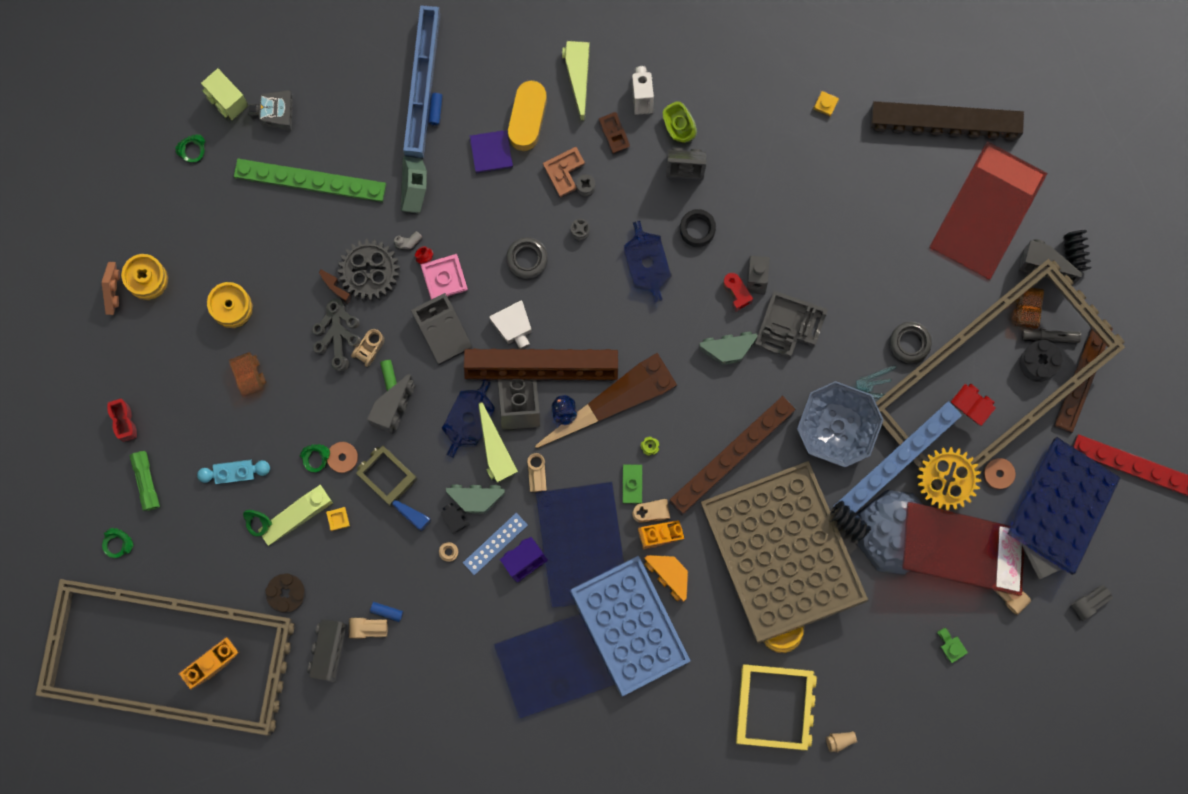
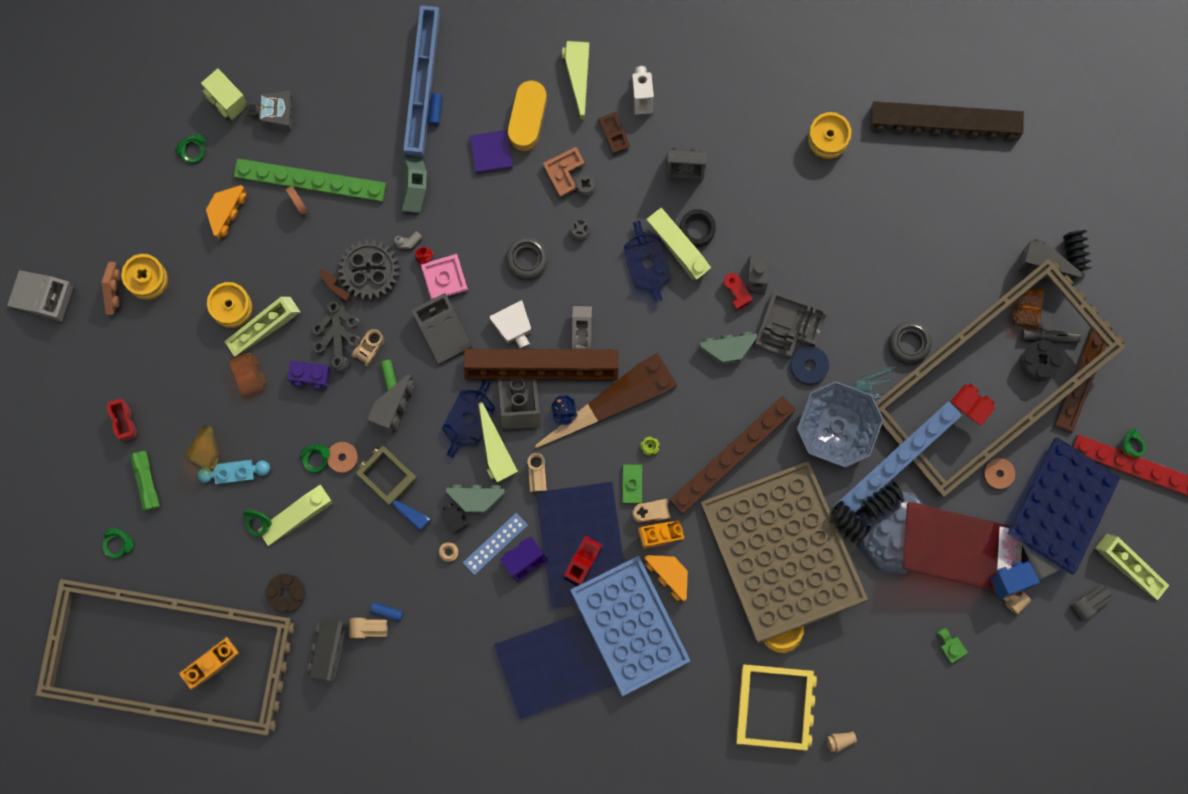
(41, 295): none -> light grey slope
(203, 449): none -> clear yellow slope
(224, 209): none -> light orange slope
(262, 325): none -> yellowish green slope
(296, 200): none -> nougat piece
(309, 374): none -> dark purple brick
(338, 519): yellow plate -> none
(581, 327): none -> light grey arch
(583, 560): none -> red brick
(678, 244): none -> yellowish green slope
(679, 122): lime piece -> none
(809, 354): none -> dark blue tile
(825, 125): none -> yellow wheel
(826, 103): yellow plate -> none
(882, 500): none -> black piece
(932, 472): yellow gear -> none
(988, 210): clear red piece -> none
(1015, 579): none -> blue brick
(1127, 449): none -> green piece
(1131, 565): none -> yellowish green slope

